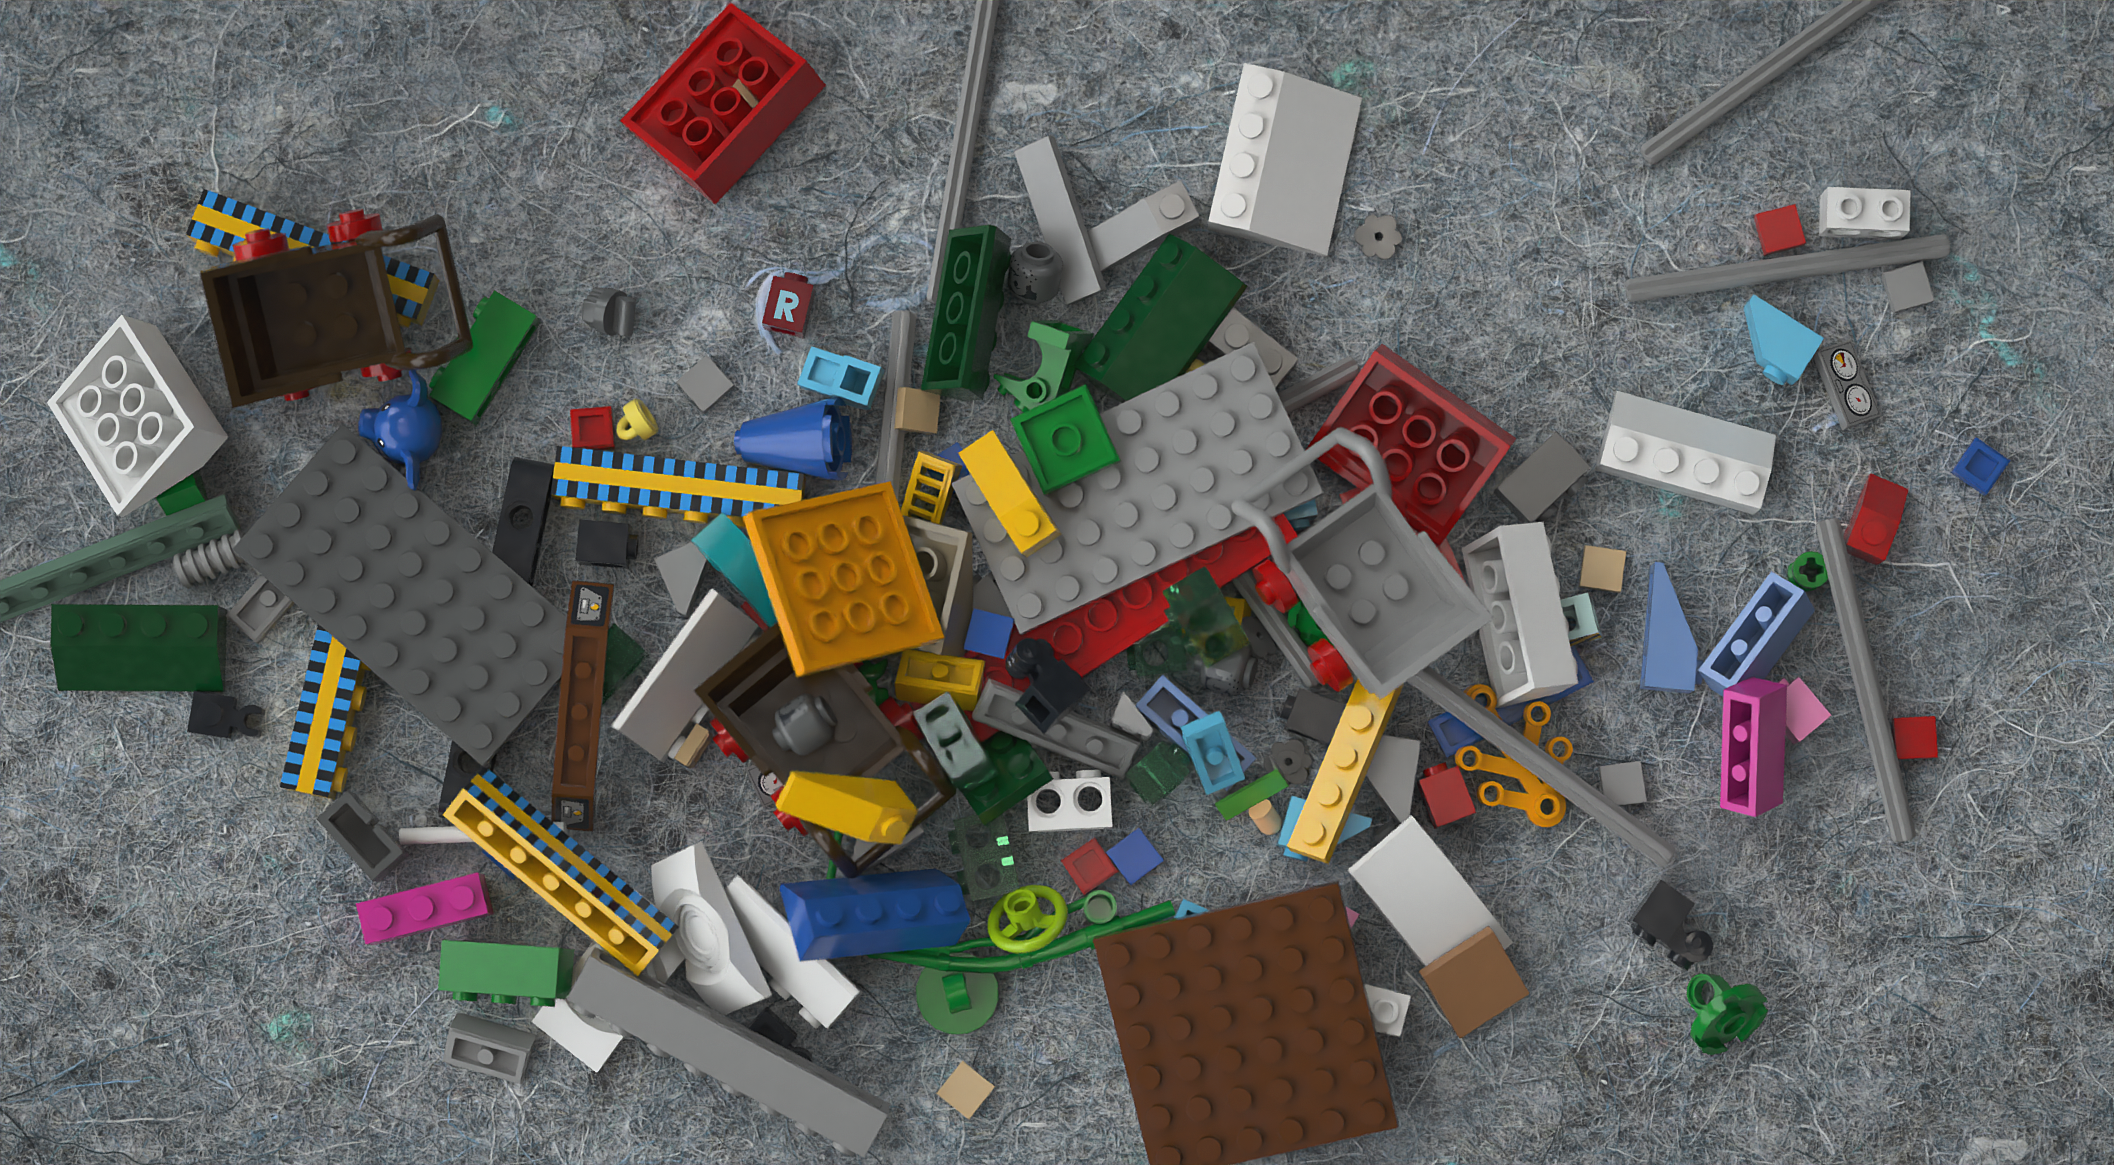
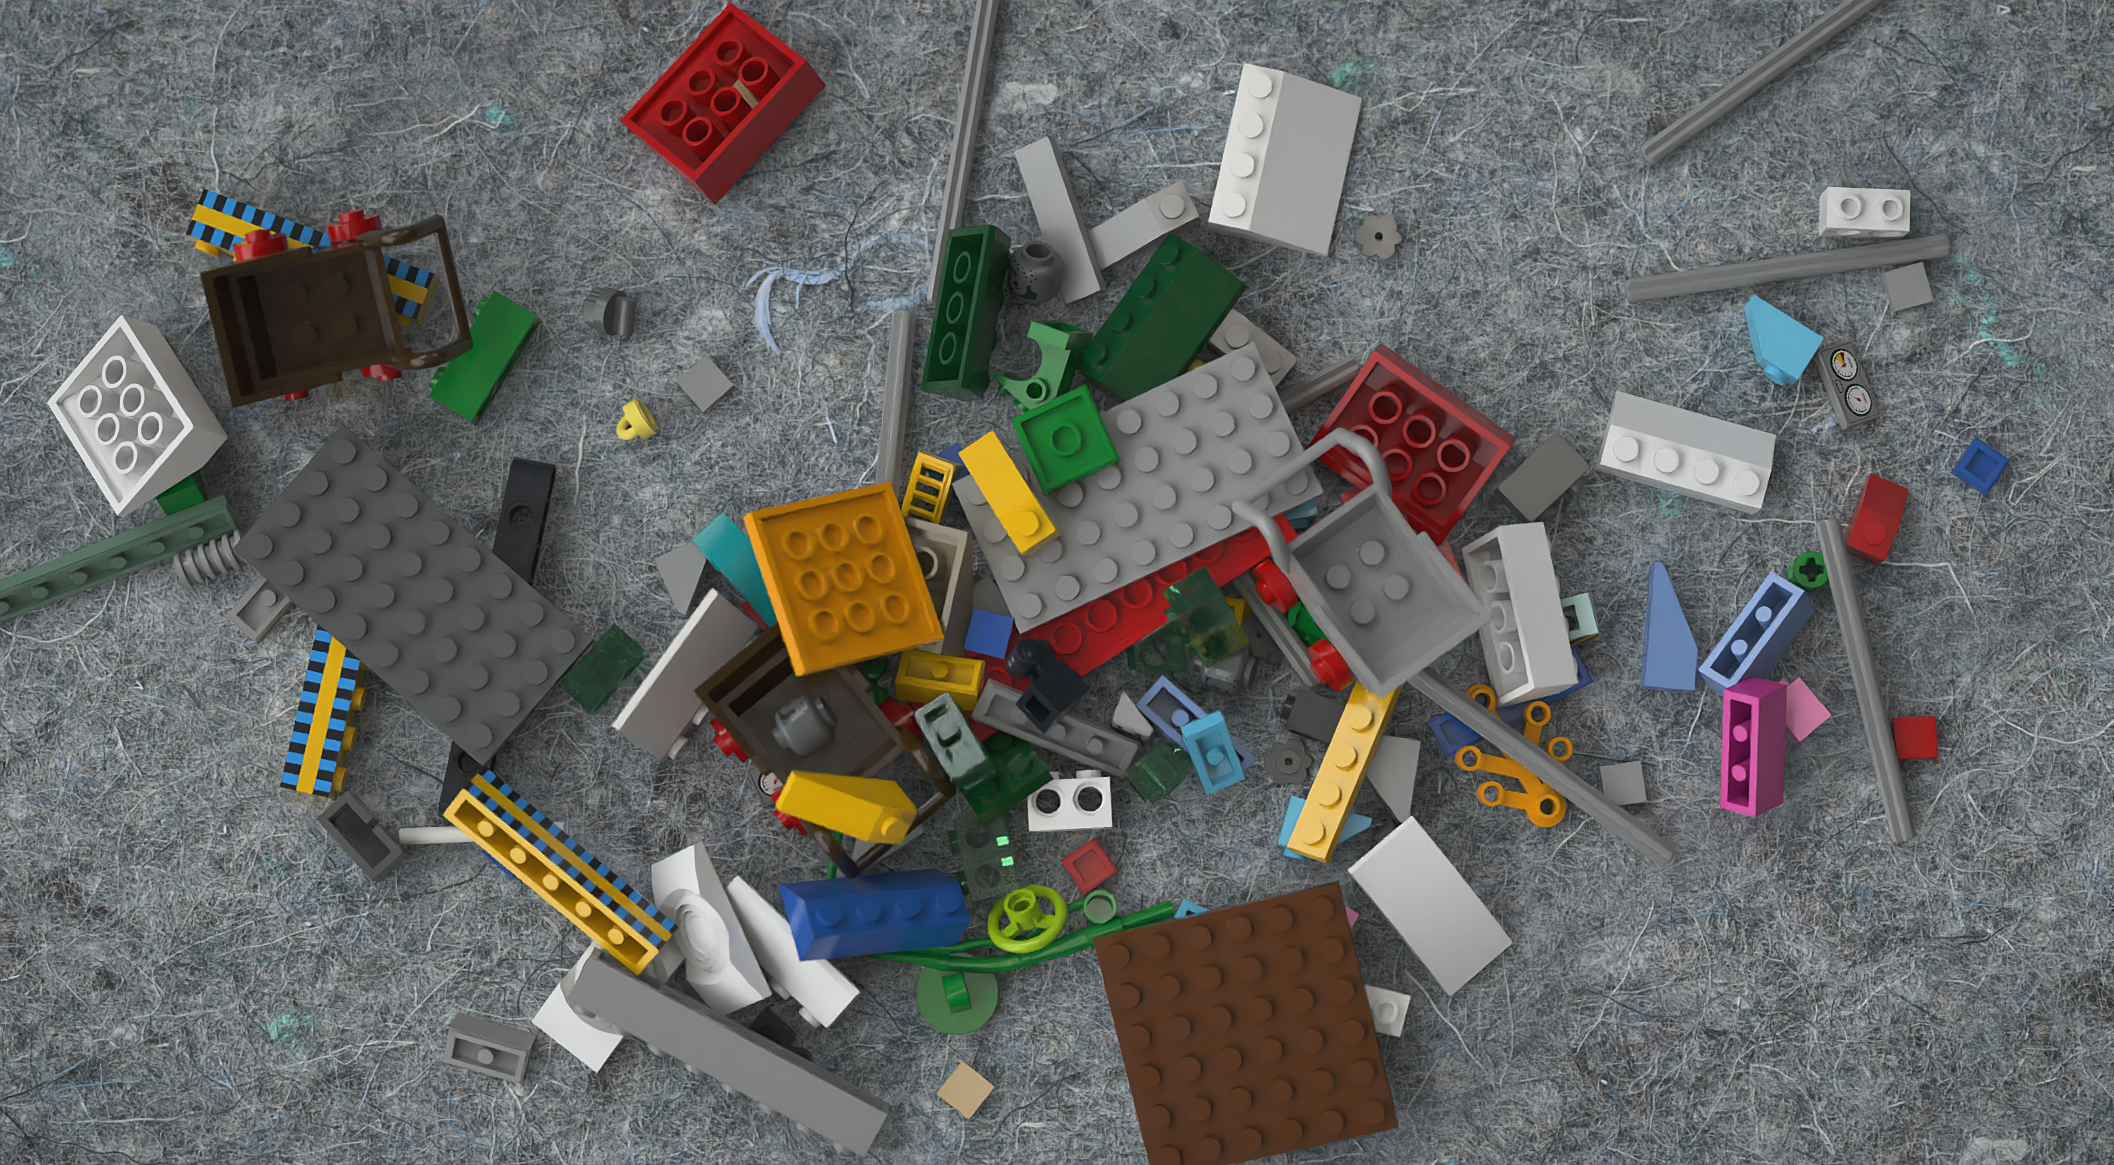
(139, 647): dark green slope -> none
(217, 715): black plate -> none
(405, 428): blue piece -> none
(424, 909): dark pink brick -> none
(505, 972): green brick -> none
(581, 704): reddish brown slope -> none
(592, 428): red tile -> none
(606, 544): black brick -> none
(668, 485): brick -> none
(694, 746): tan tile -> none
(789, 305): dark red brick -> none
(799, 440): blue cone -> none
(841, 377): medium azure brick -> none
(917, 411): tan tile -> none
(1134, 856): blue tile -> none
(1254, 798): bright green piece -> none
(1445, 795): red brick -> none
(1474, 982): medium nougat tile -> none
(1602, 569): tan tile -> none
(1661, 920): black brick -> none
(1728, 1015): green tile -> none
(1779, 230): red tile -> none

